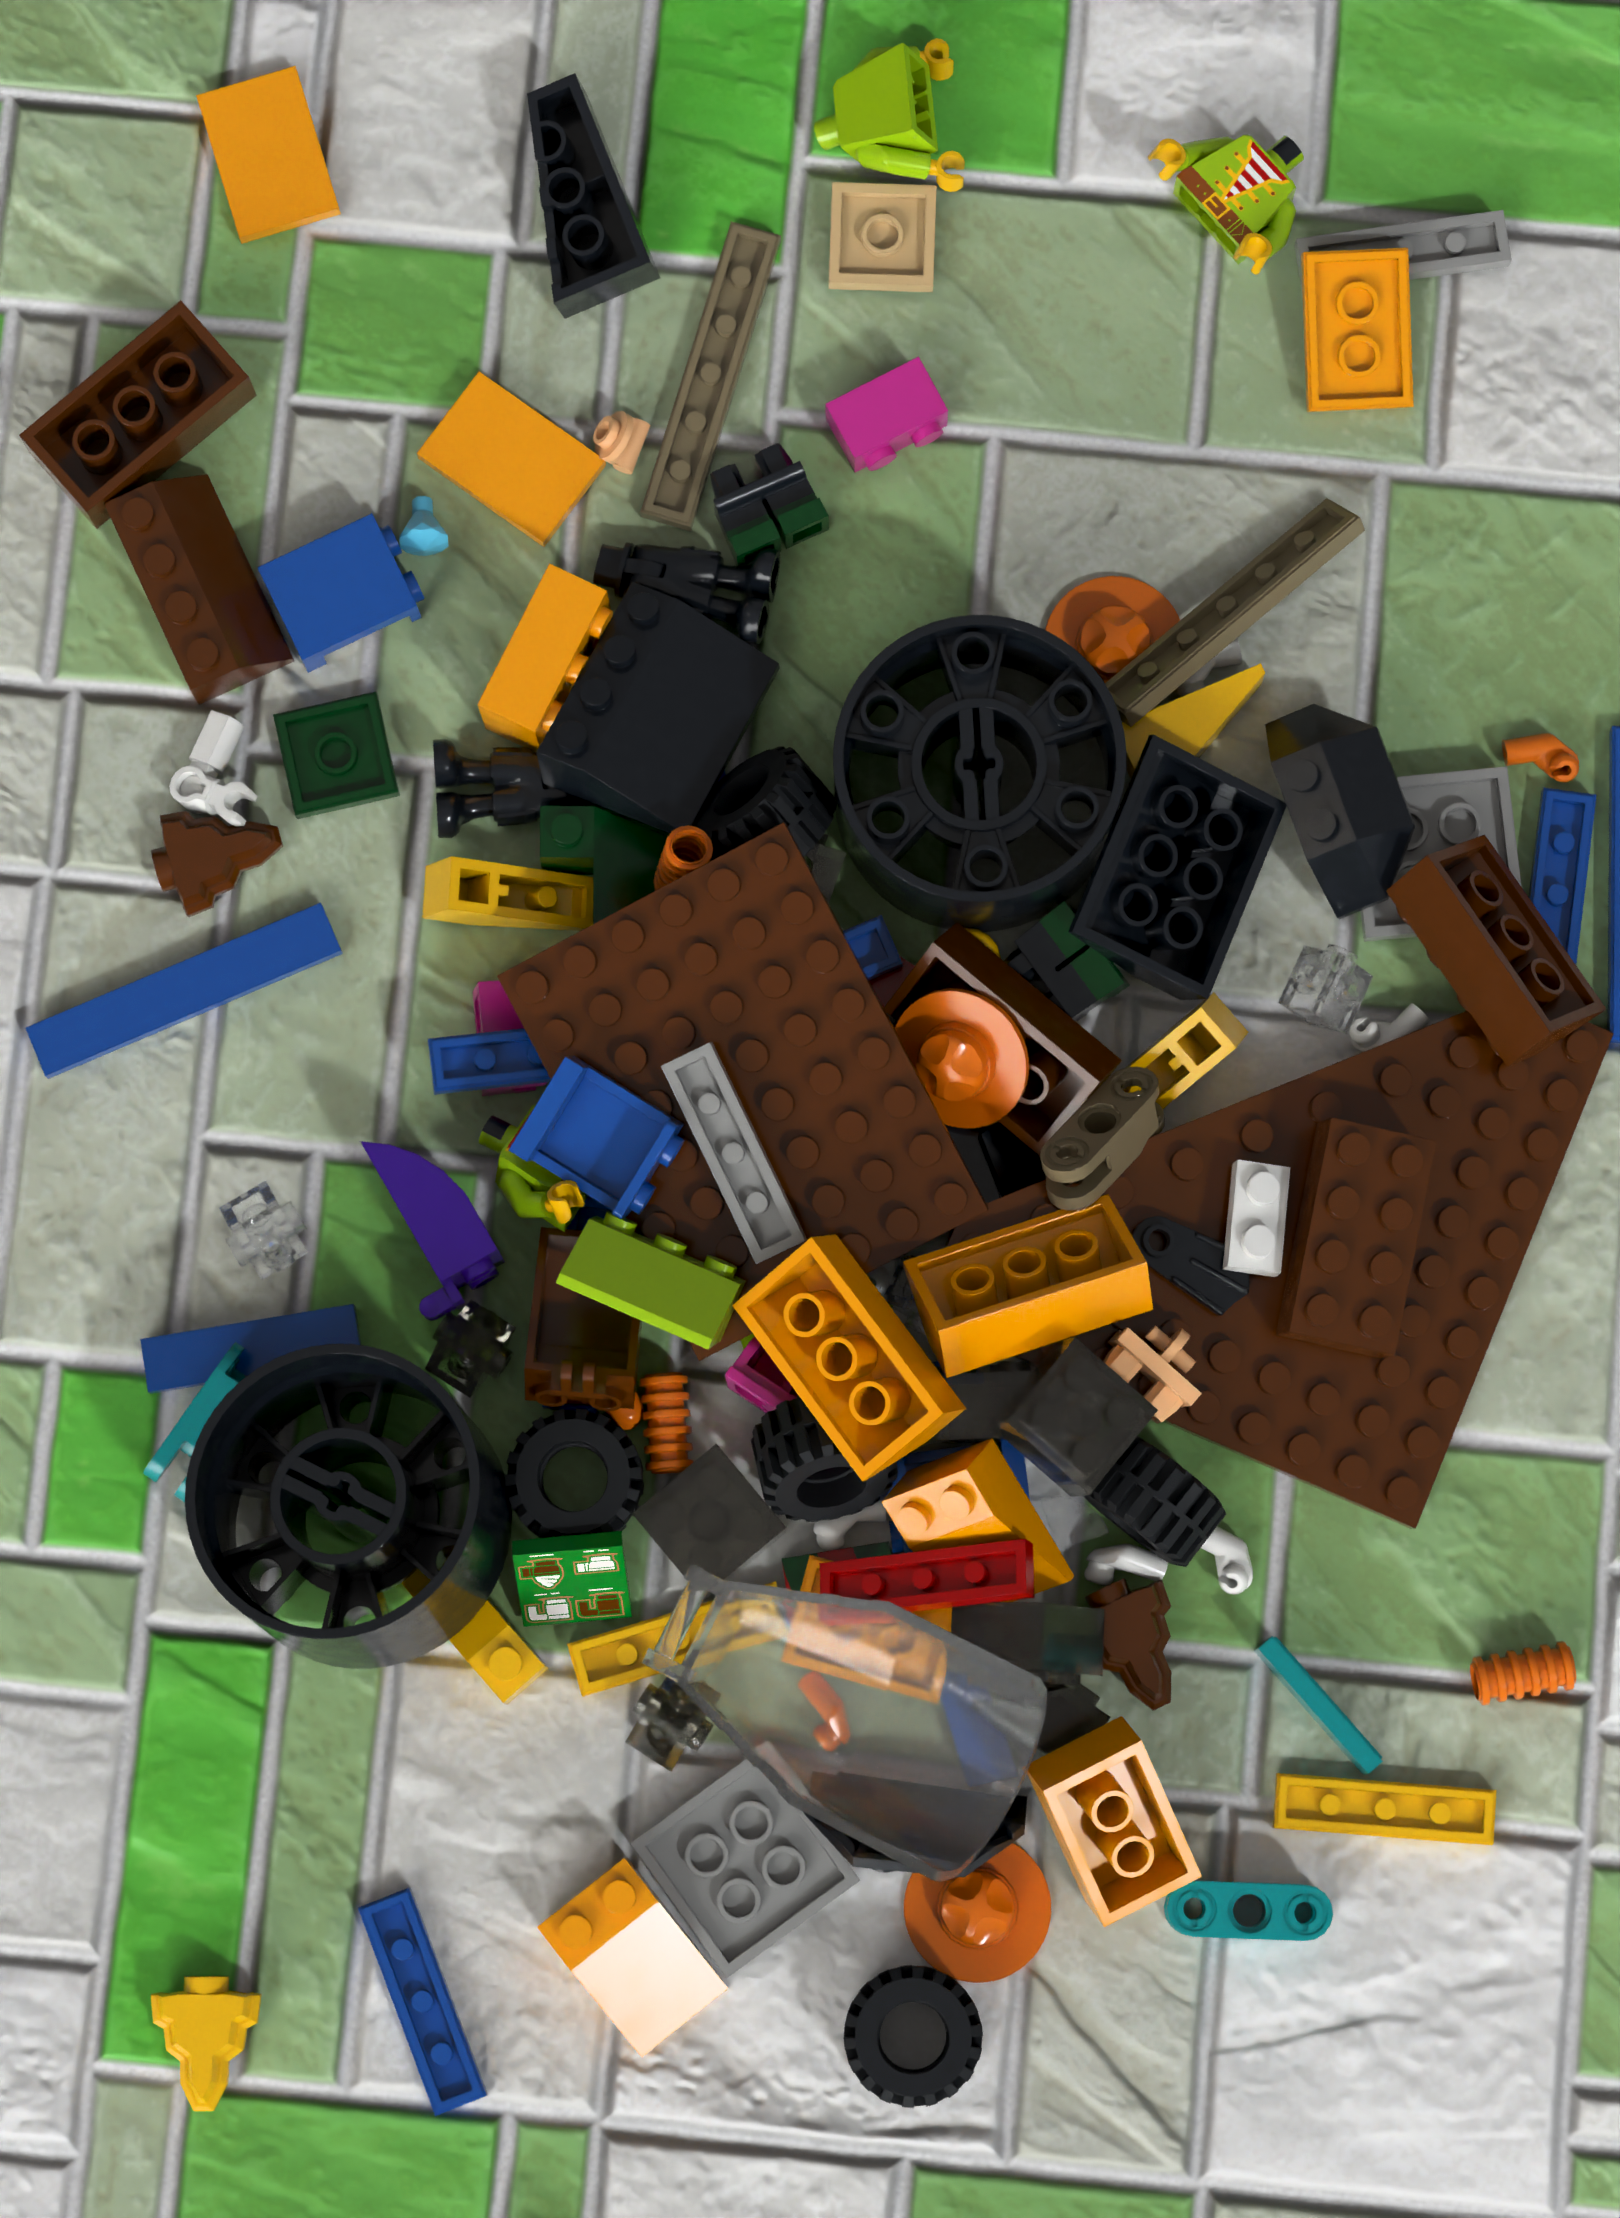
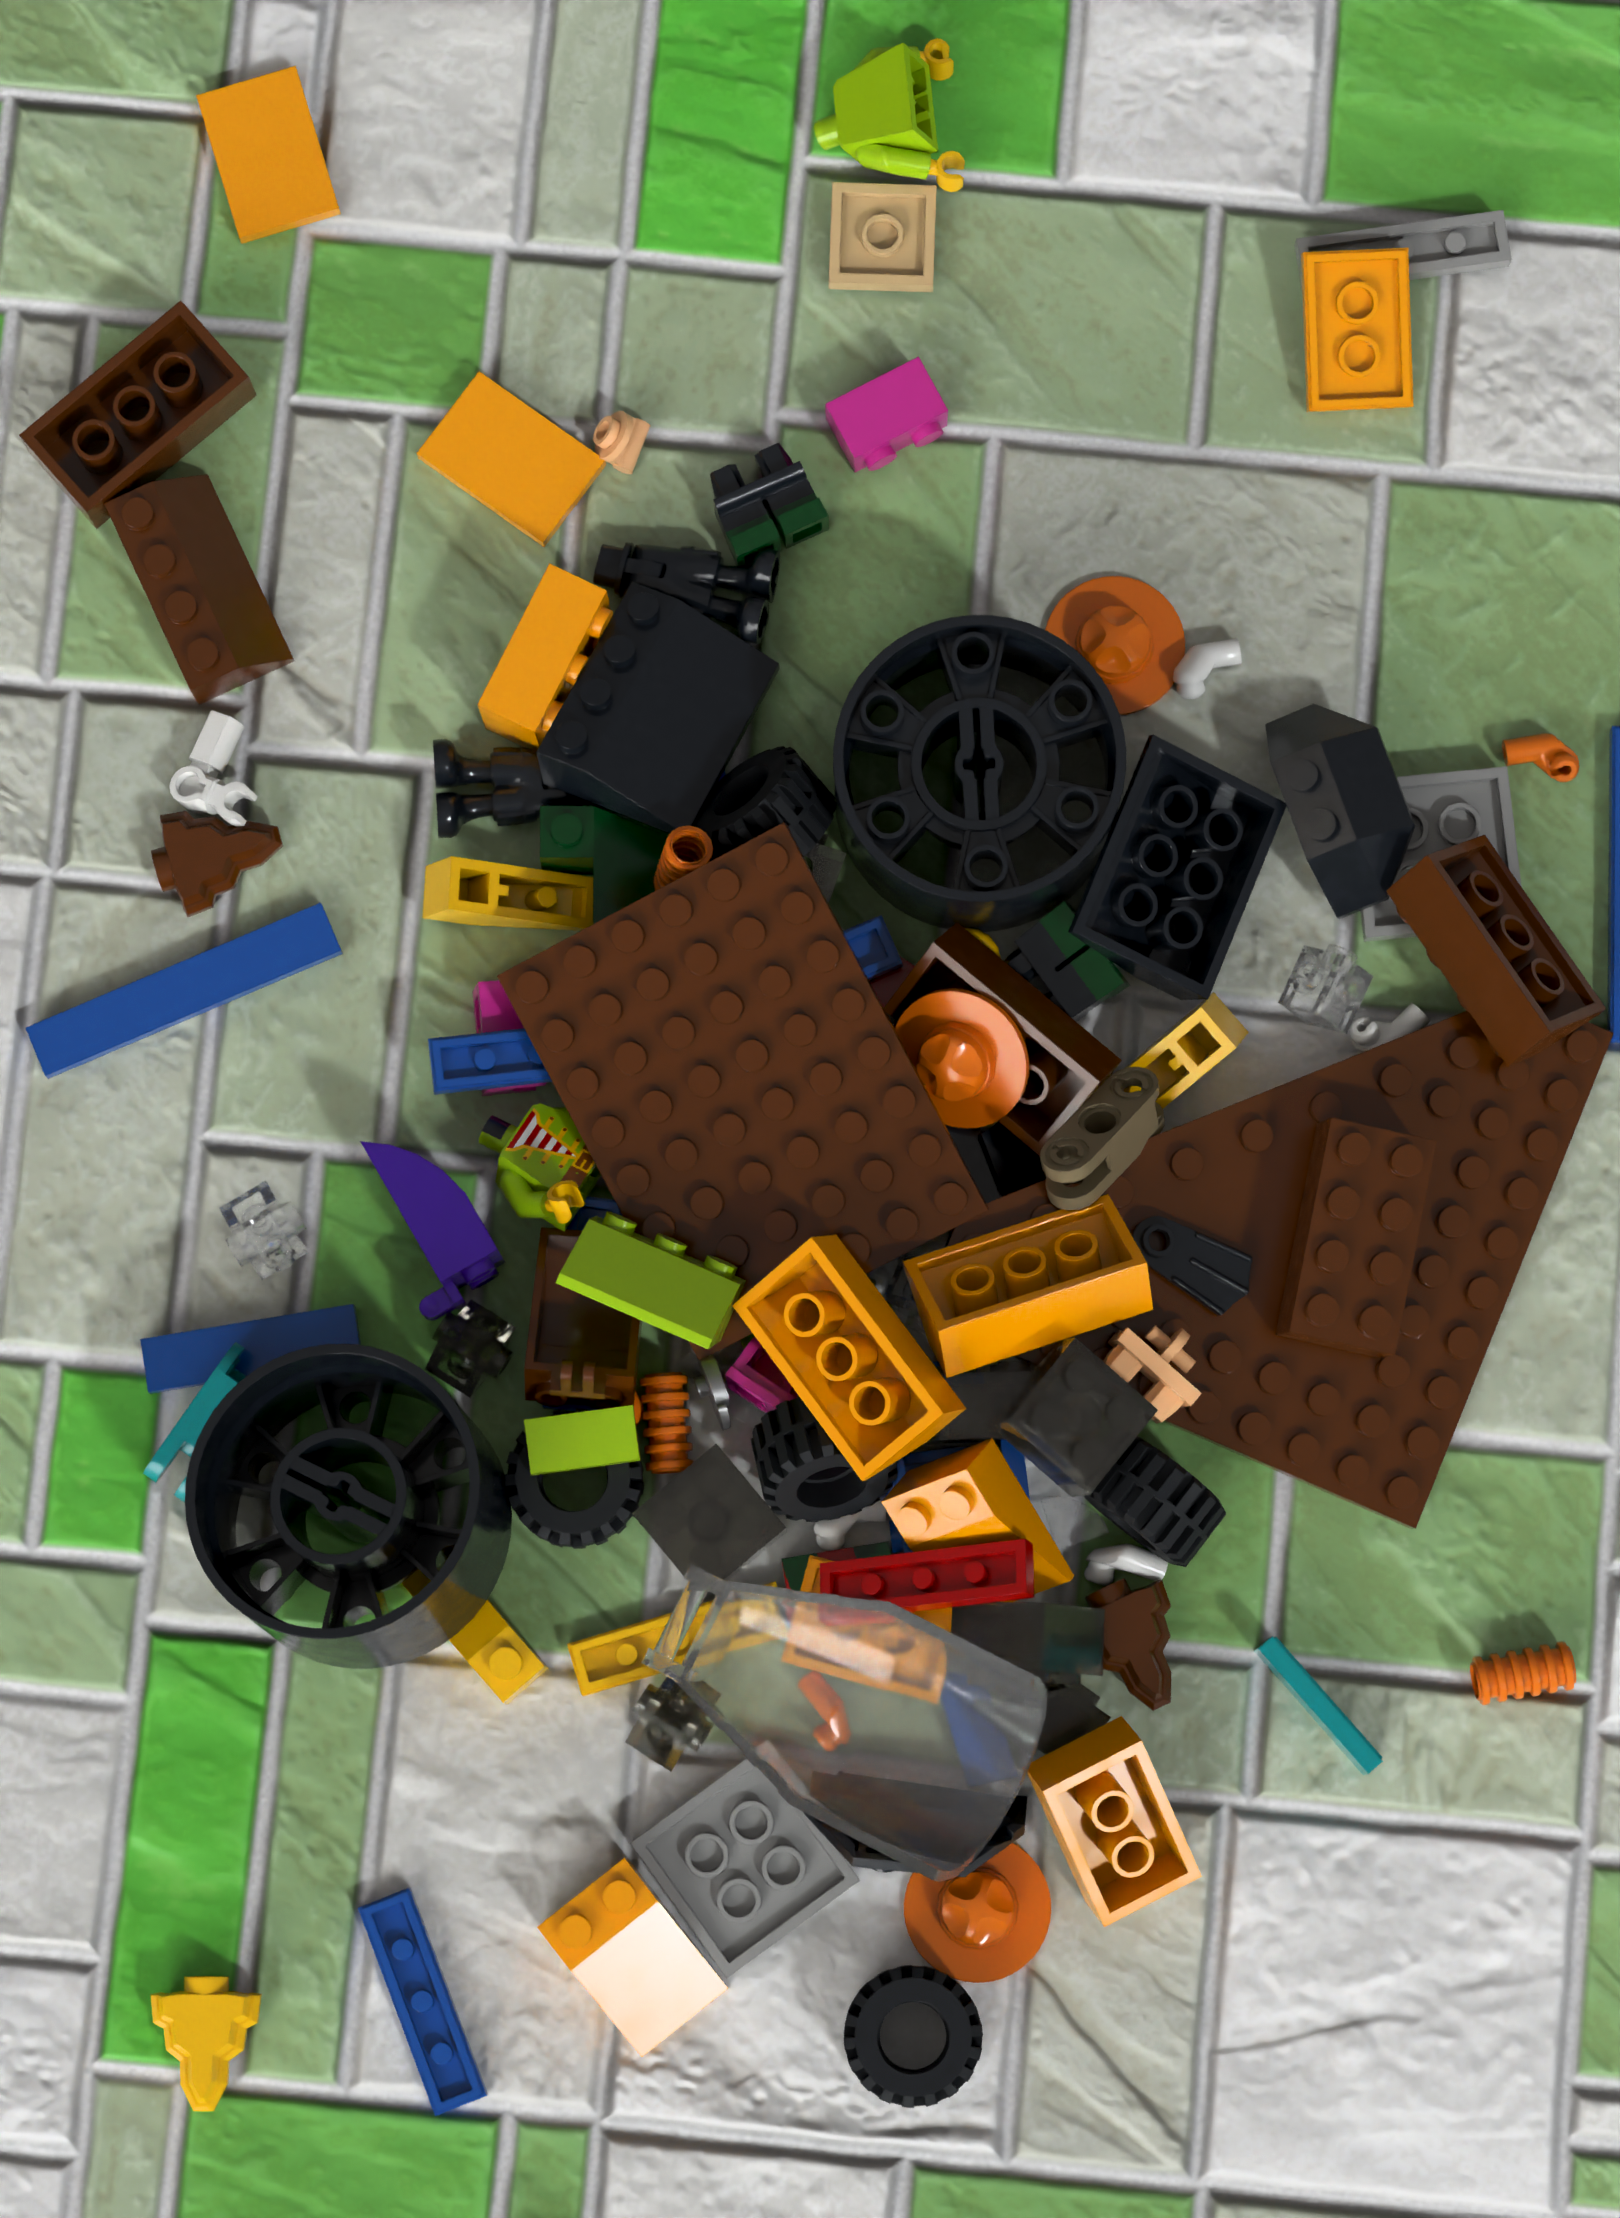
(336, 755): dark green tile -> none
(341, 589): blue panel -> none
(423, 532): medium azure rock -> none
(572, 1578): green tile -> none
(582, 1440): none -> lime tile
(588, 218): black wedge -> none
(599, 1137): blue panel -> none
(710, 376): dark tan tile -> none
(712, 1384): none -> flat silver piece
(734, 1152): light grey plate -> none
(1195, 718): yellow slope -> none
(1231, 1560): white arm -> none
(1232, 609): dark tan tile -> none
(1236, 191): torso -> none
(1256, 1218): white plate -> none
(1277, 1917): teal piece -> none
(1384, 1809): yellow tile -> none
(1562, 862): blue tile -> none

